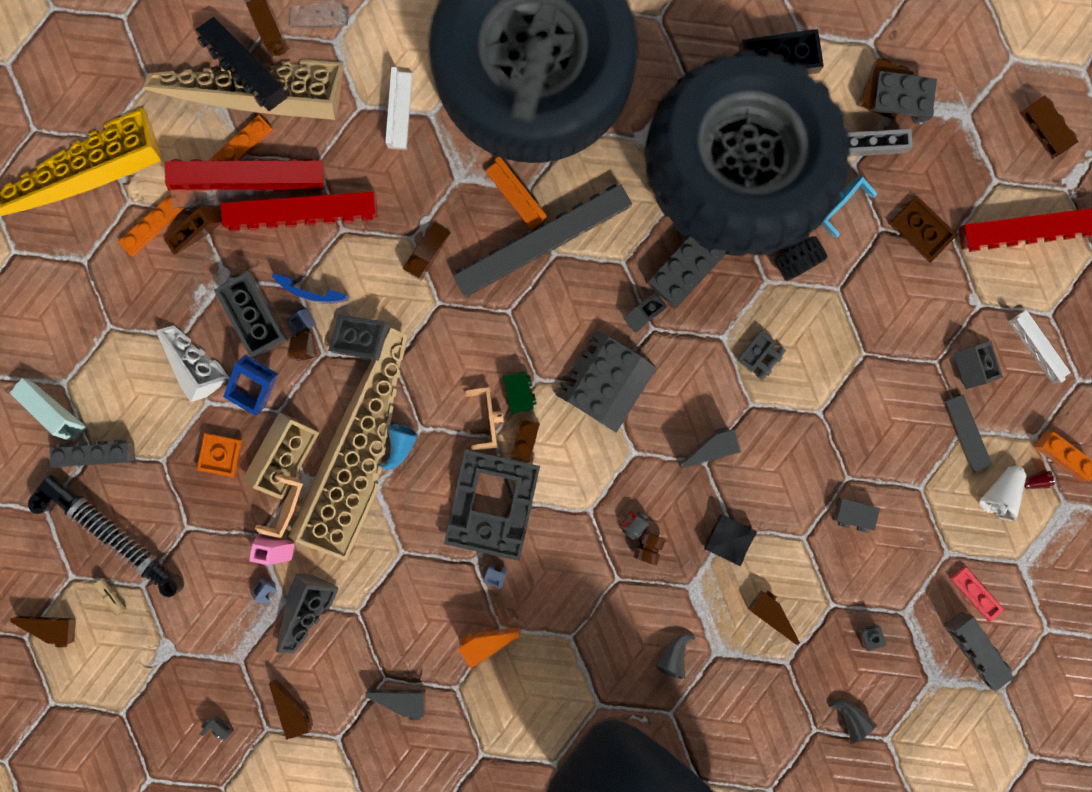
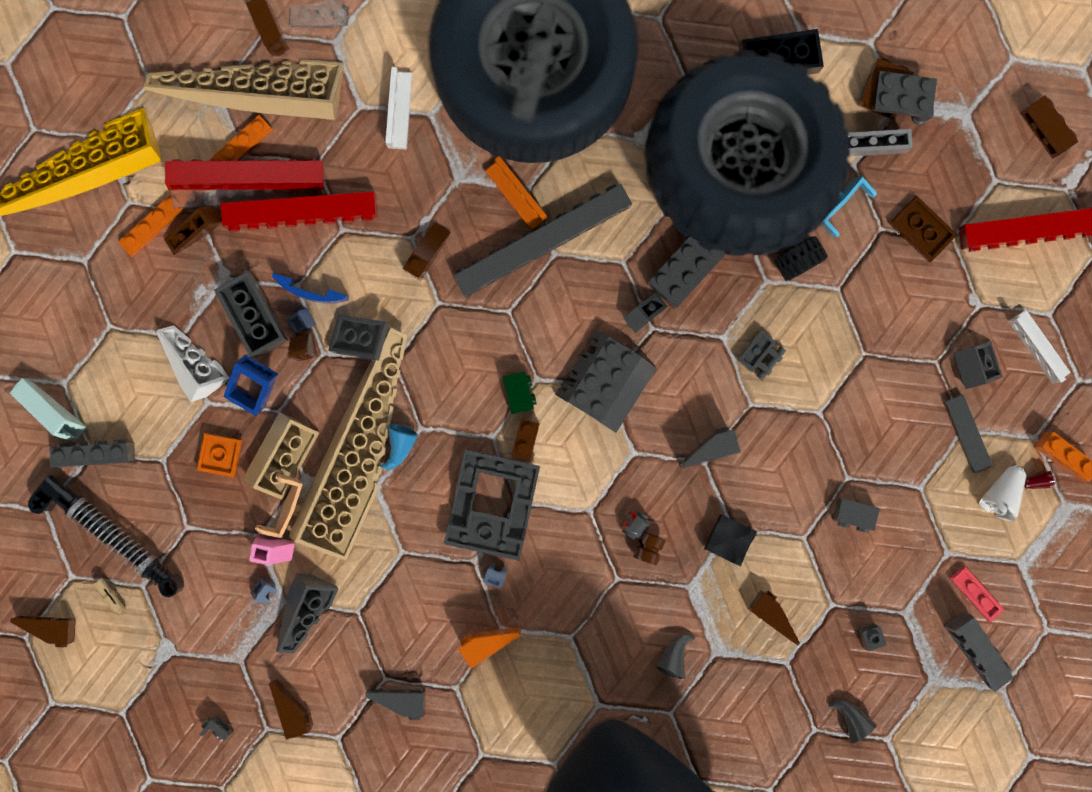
(241, 64): black brick -> none
(494, 417): light nougat piece -> none

